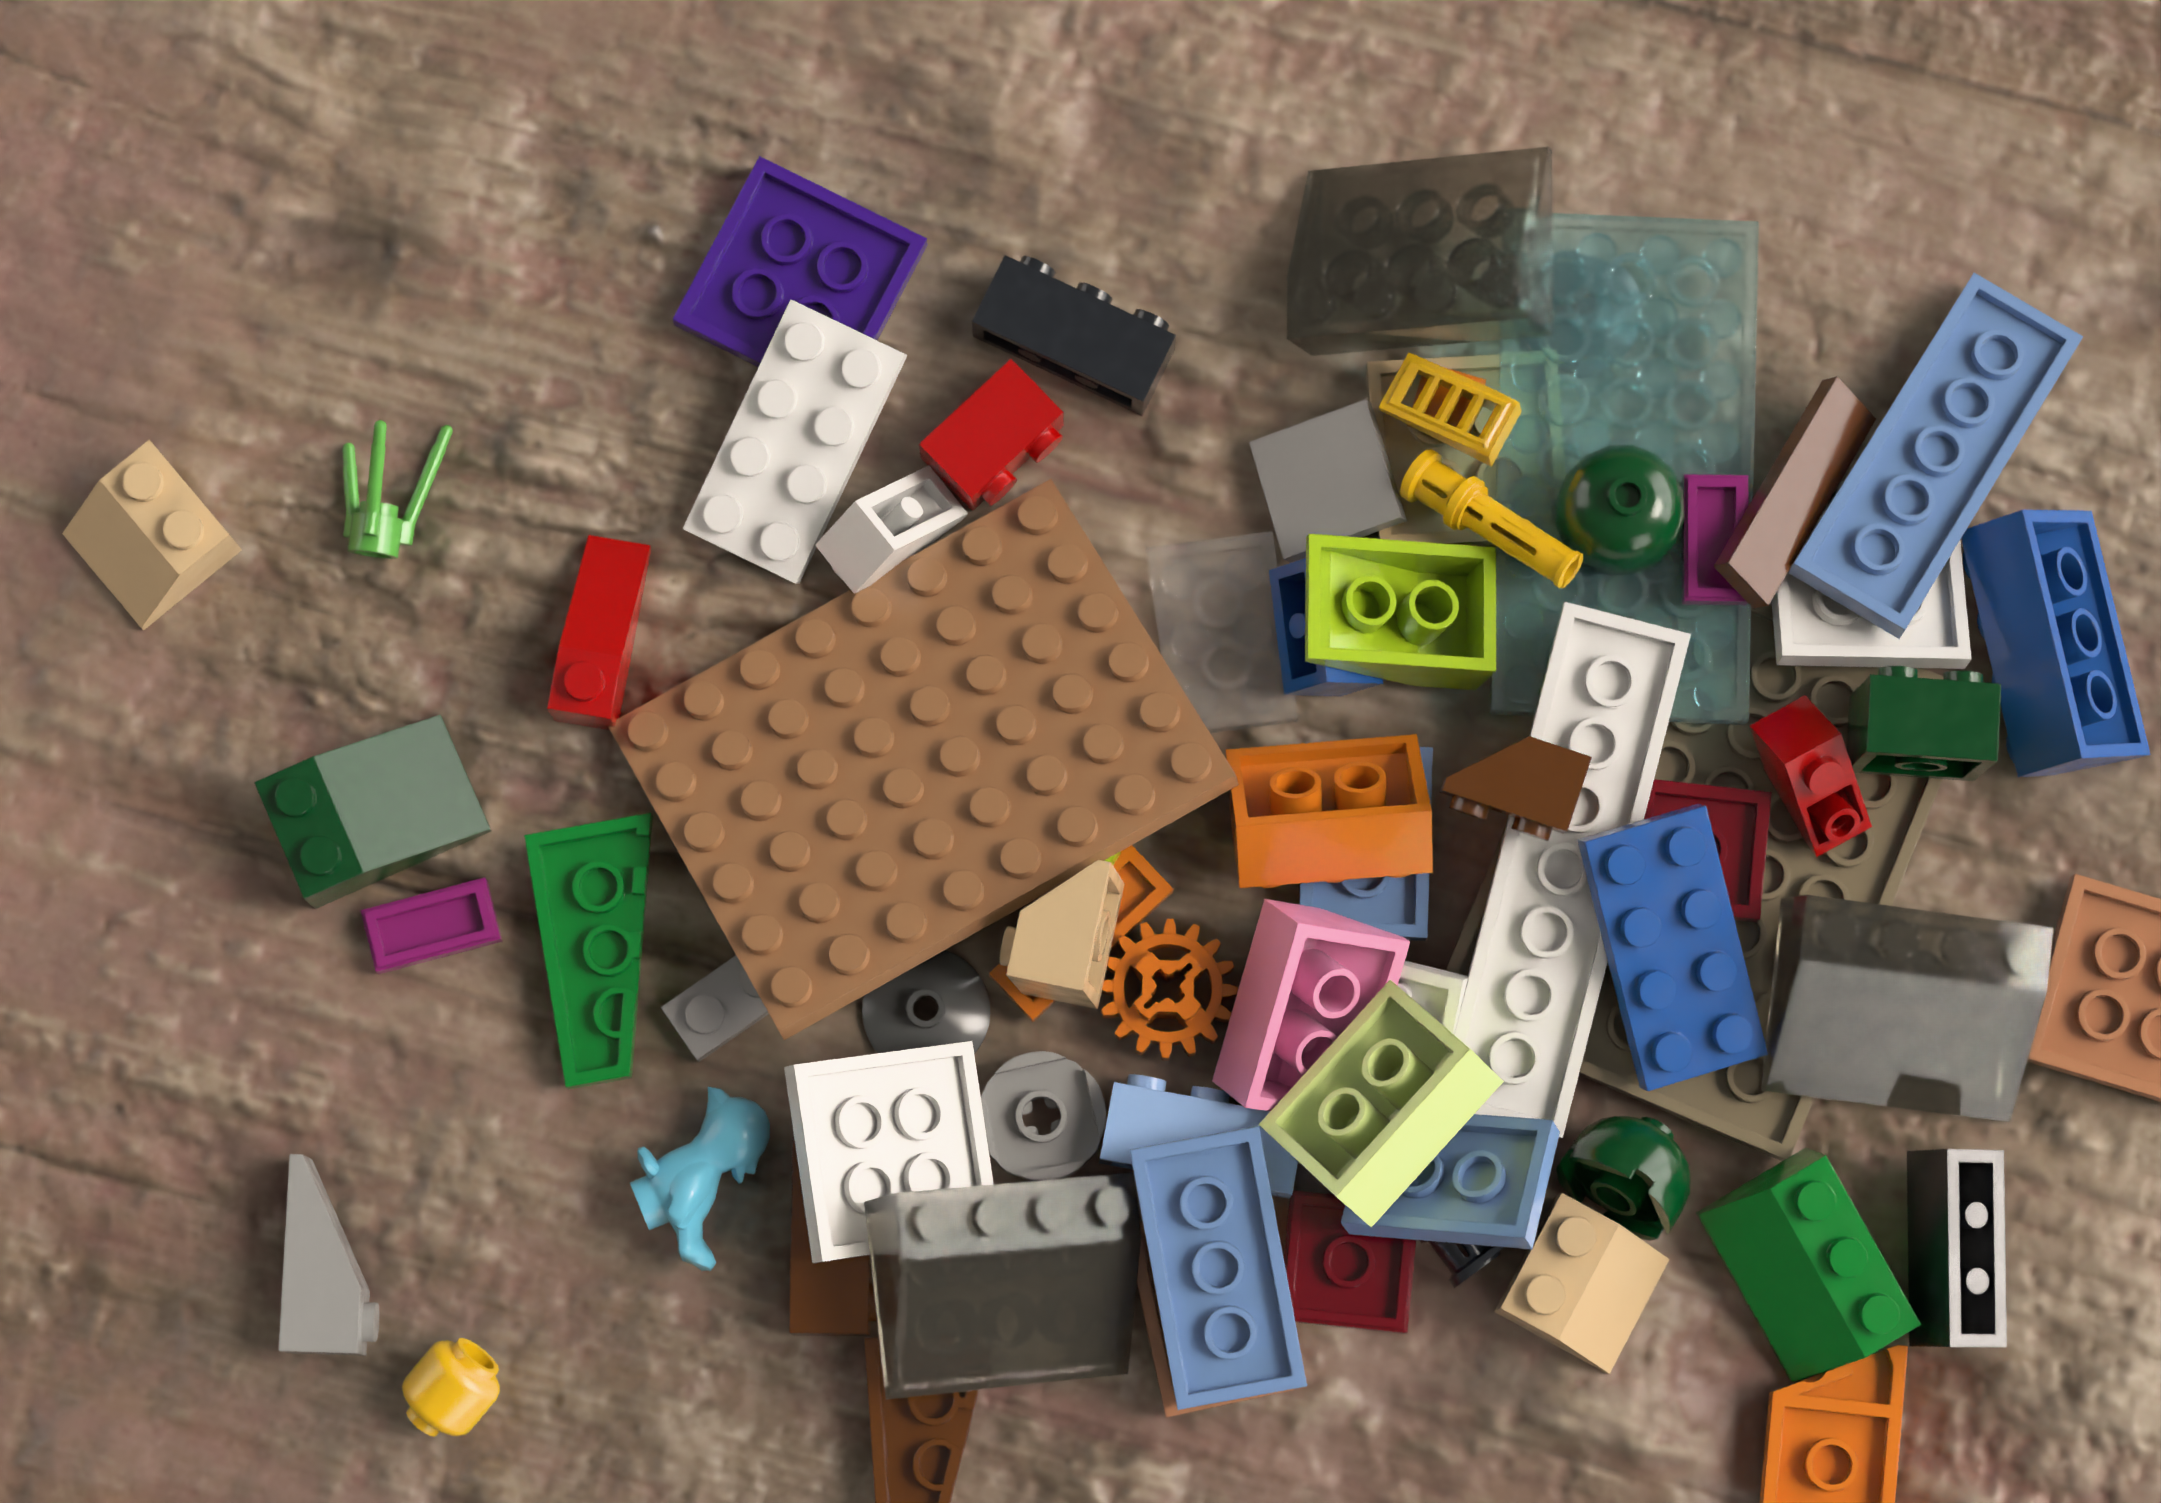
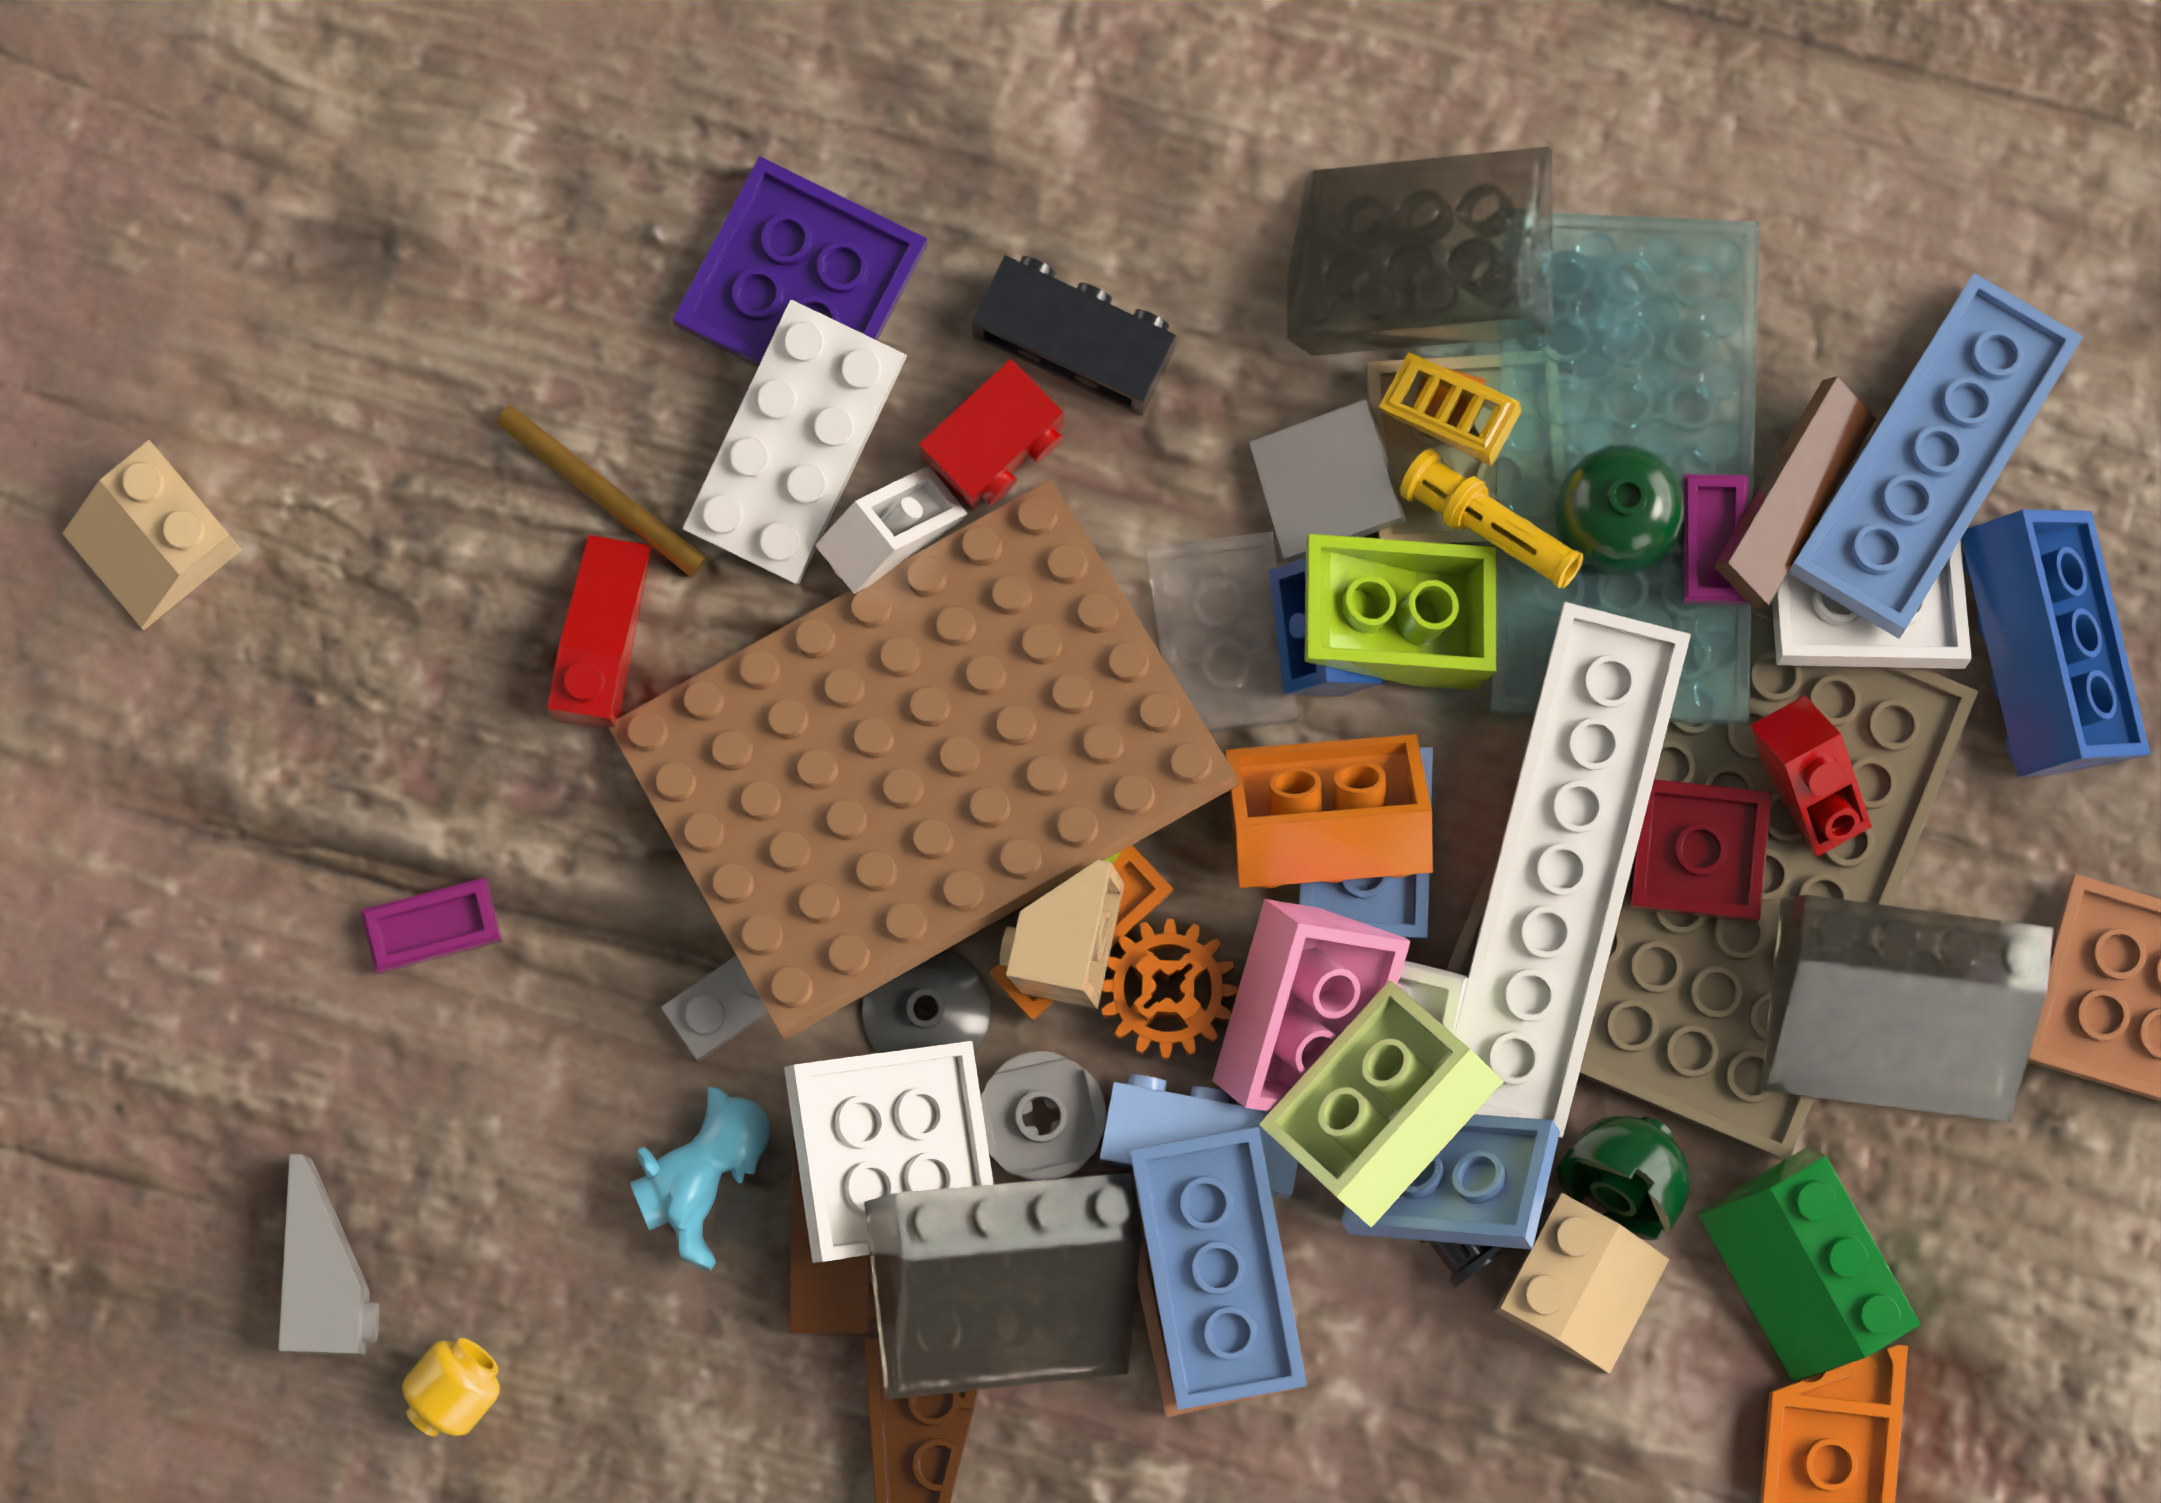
(372, 809): slope -> none
(374, 525): bright green plant -> none
(591, 927): green wing -> none
(601, 490): none -> pearl gold bar
(1341, 1275): dark red tile -> none
(1526, 781): reddish brown slope -> none
(1672, 947): blue plate -> none
(1924, 724): dark green brick -> none
(1957, 1247): black brick -> none

